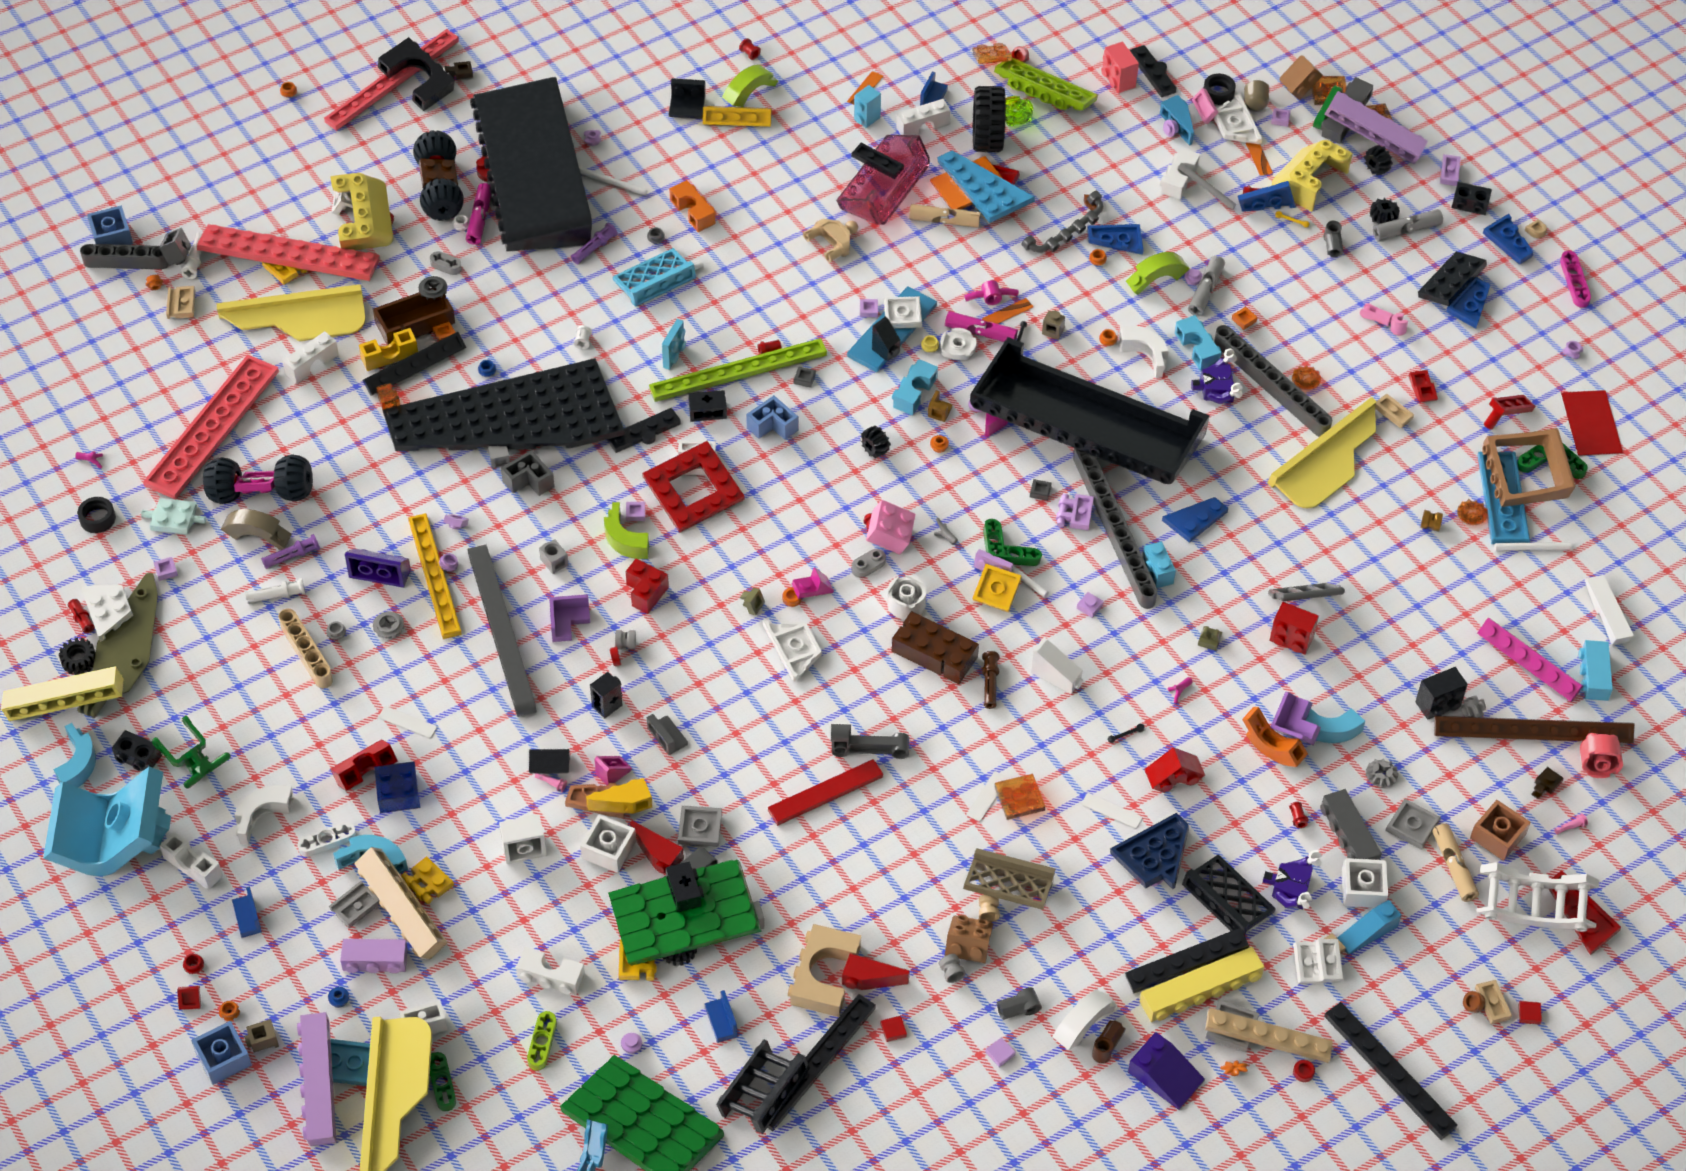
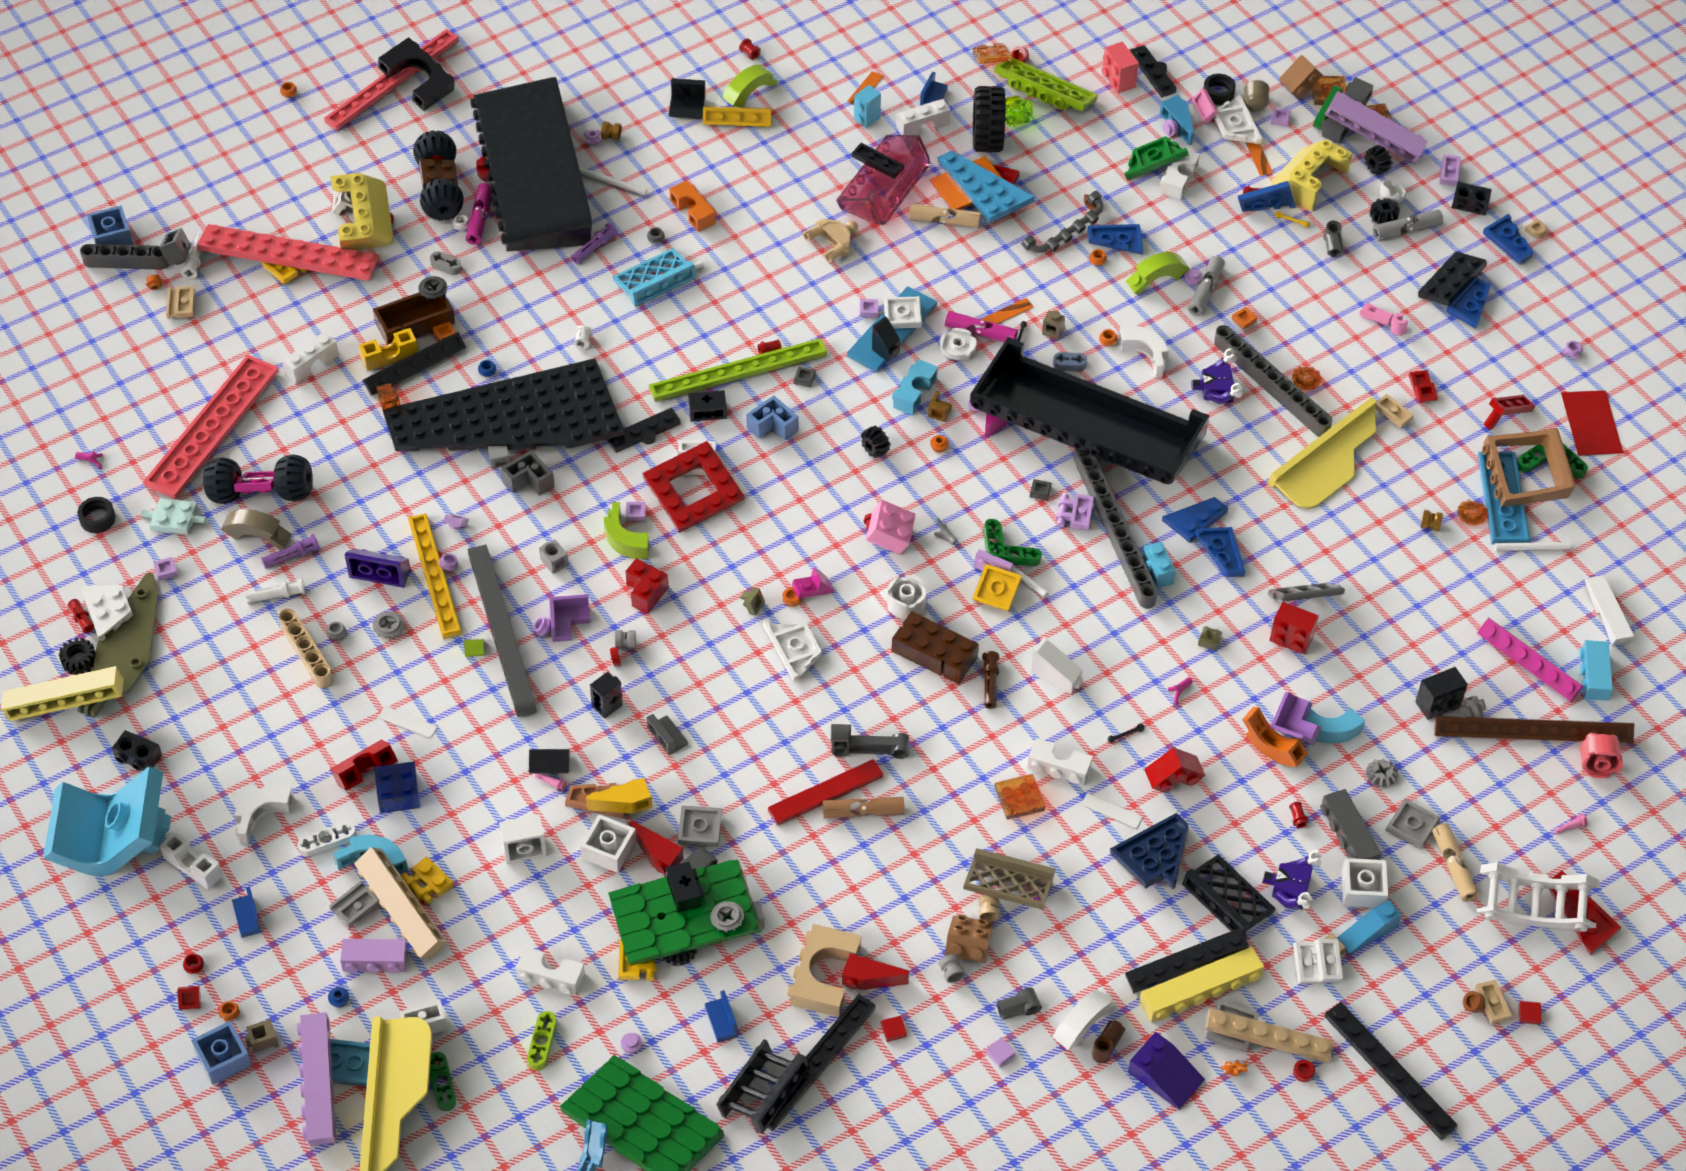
(82, 763): medium azure arch -> none
(193, 759): green piece -> none
(301, 314): light yellow piece -> none
(460, 70): dark brown plate -> none
(474, 647): none -> lime slope
(542, 626): none -> lavender plate
(610, 130): none -> pearl gold wheel
(611, 768): dark pink slope -> none
(673, 344): medium azure plate -> none
(725, 909): none -> light grey gear
(870, 563): light grey plate -> none
(880, 807): none -> medium nougat piece
(930, 343): light yellow plate -> none
(985, 797): white sticker -> none
(991, 293): dark pink piece -> none
(1069, 361): none -> sand blue beam
(1073, 769): none -> white arch
(1090, 604): lavender plate -> none
(1154, 155): none -> green wing
(1193, 332): medium azure arch -> none
(1207, 186): light grey bar -> none
(1223, 549): none -> blue wing
(1392, 192): none -> white hair
(1500, 830): nougat brick -> none
(1546, 781): dark brown plate -> none
(1579, 278): dark pink beam -> none

